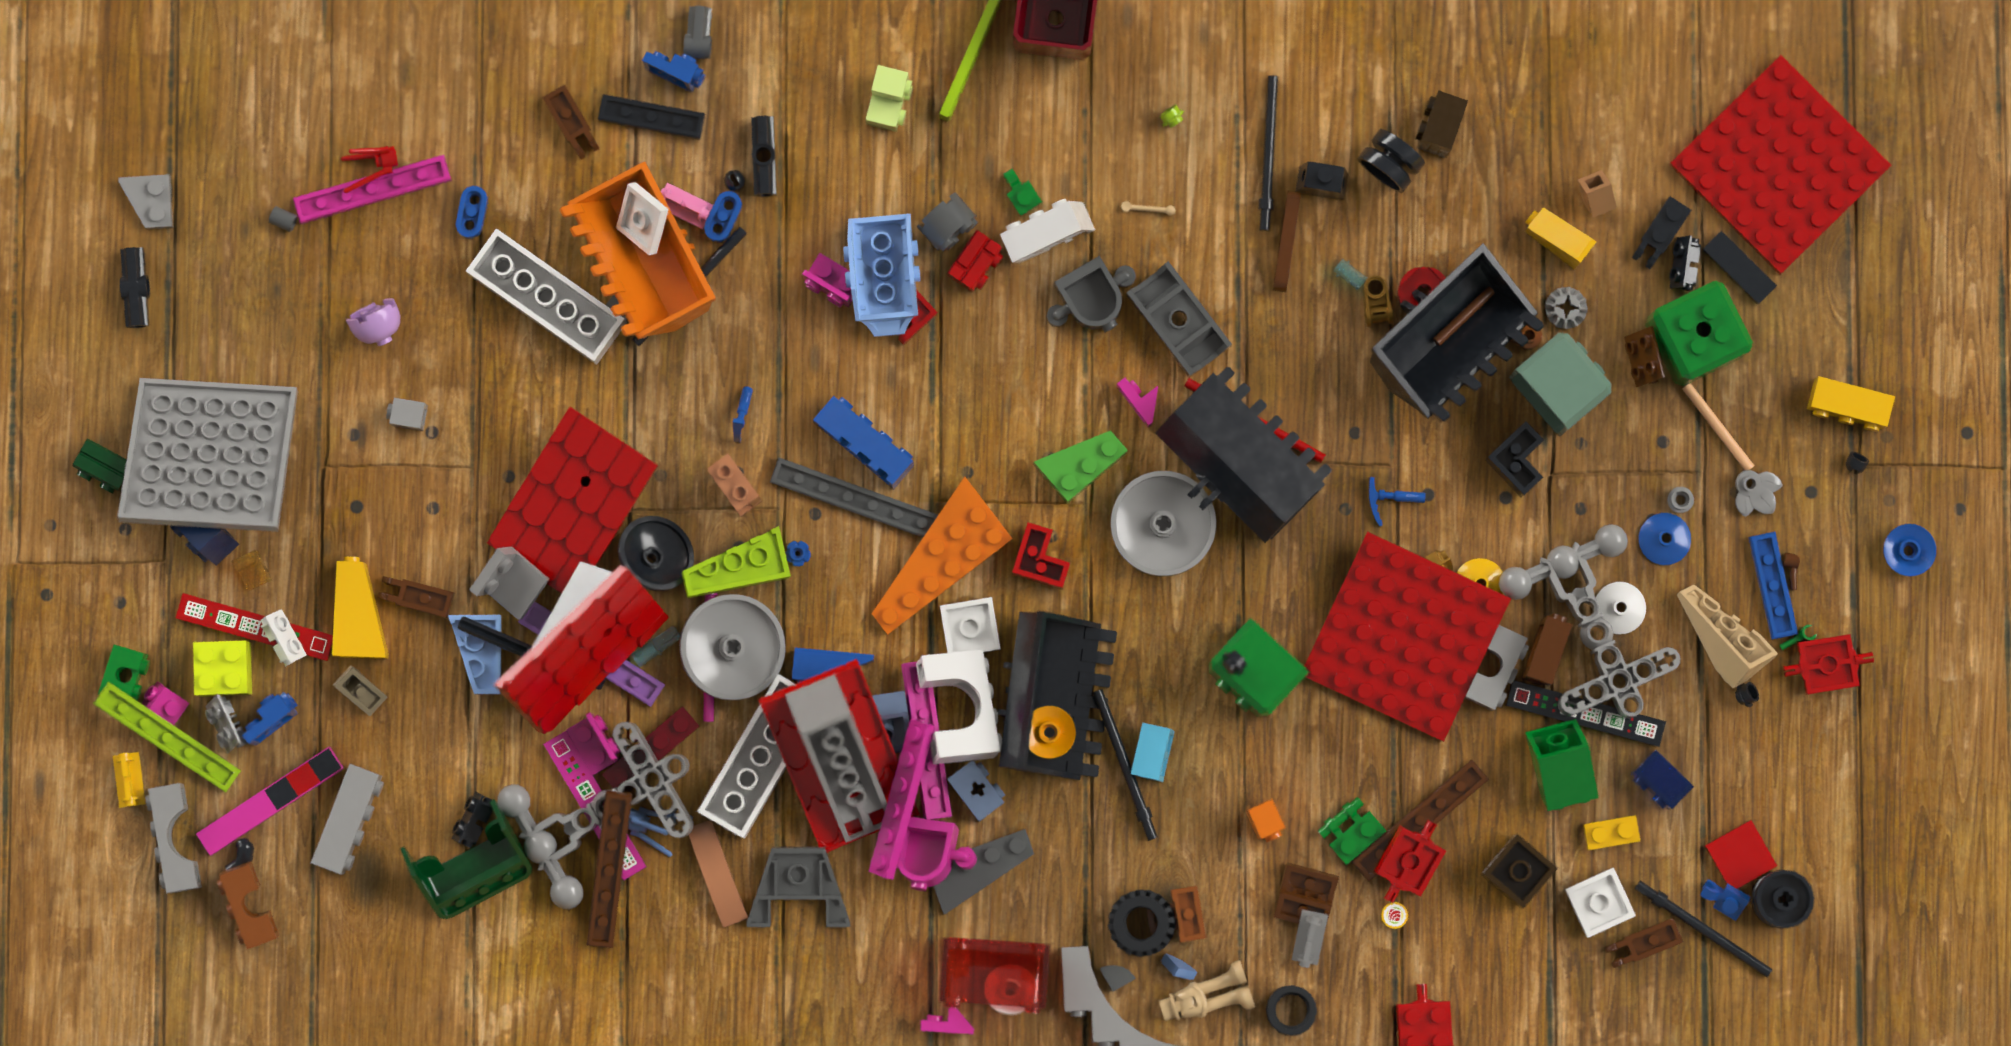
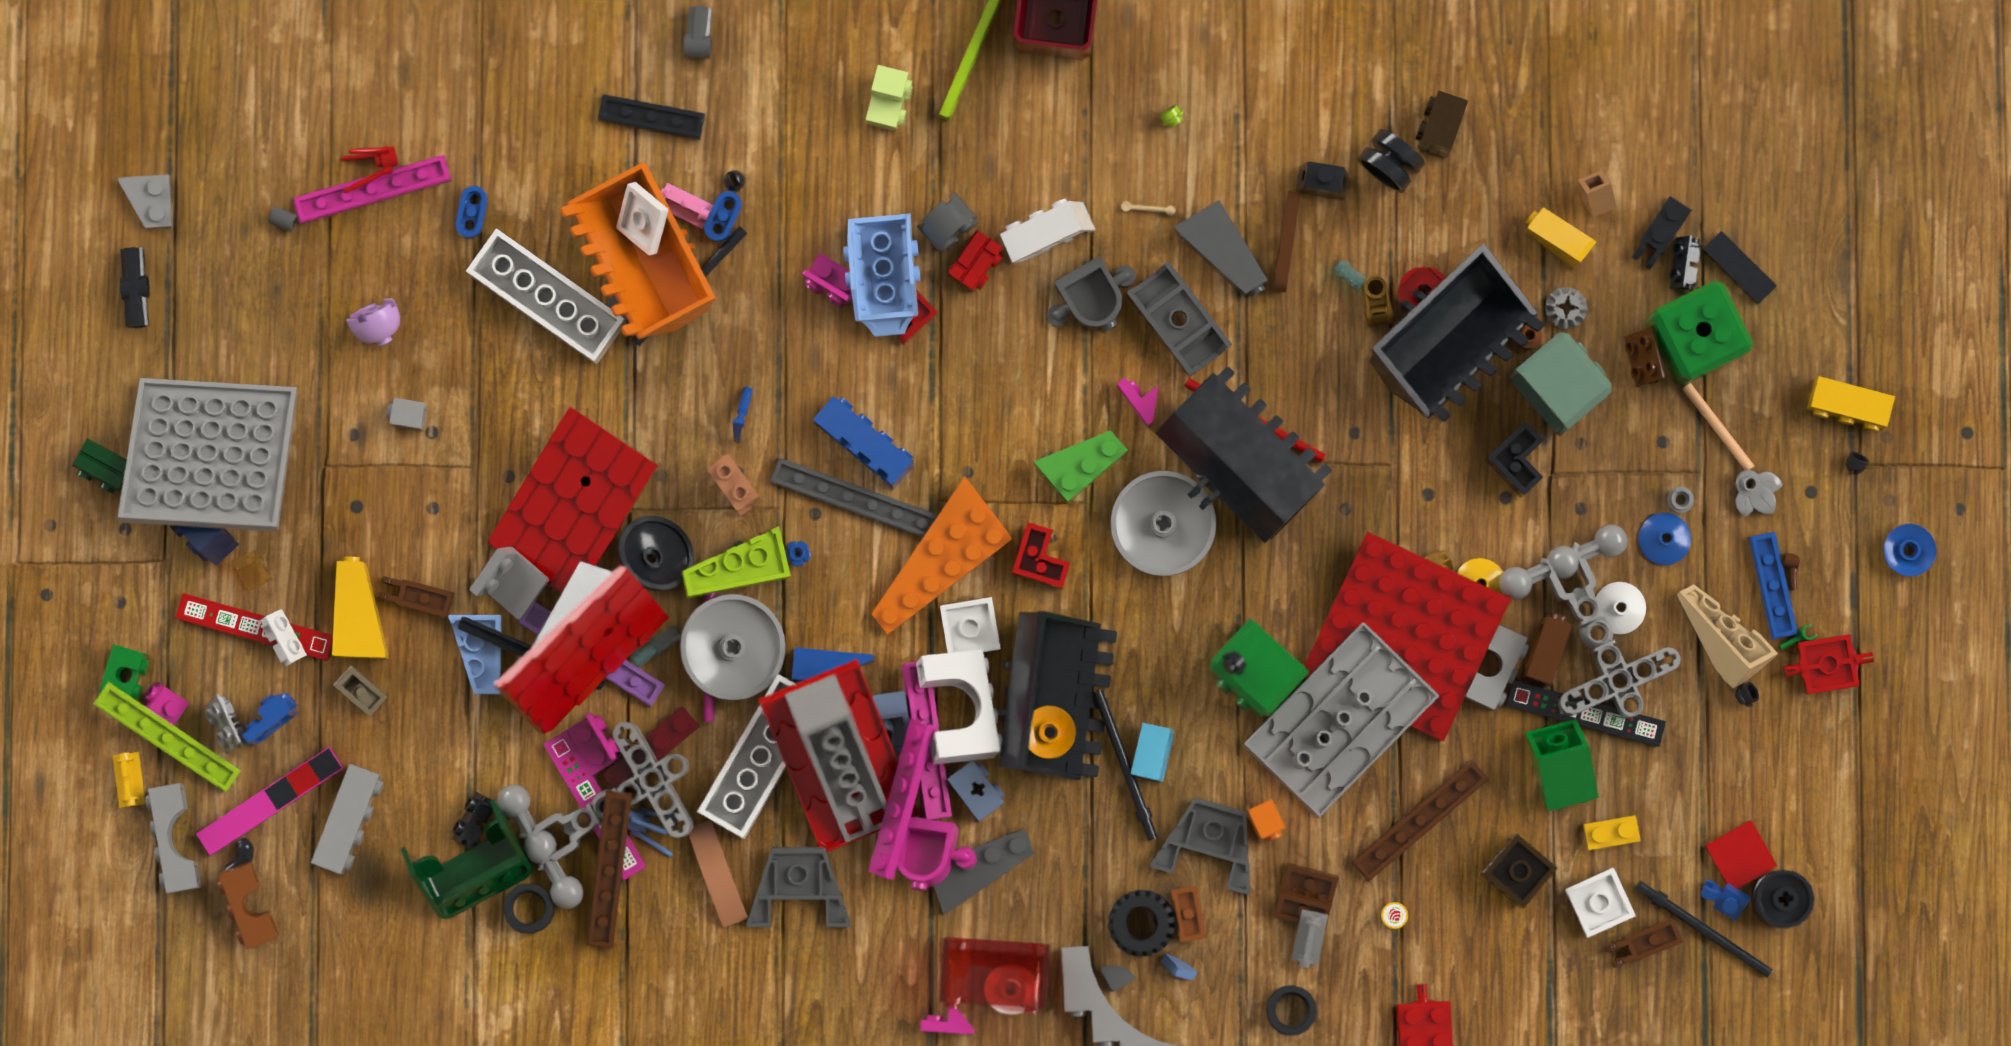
(222, 668): neon yellow brick -> none
(508, 908): none -> black tyre
(569, 119): reddish brown hinge -> none
(680, 71): blue plate -> none
(763, 172): black piece -> none
(1022, 195): green plate -> none
(1192, 1000): tan piece -> none
(1214, 832): none -> dark grey wing
(1222, 247): none -> dark grey slope
(1266, 203): black bar -> none
(1353, 701): none -> light grey piece
(1355, 838): green plate -> none
(1401, 496): blue piece -> none
(1410, 861): red plate -> none
(1463, 316): reddish brown bar -> none
(1661, 780): clear blue brick -> none
(1780, 164): red plate -> none

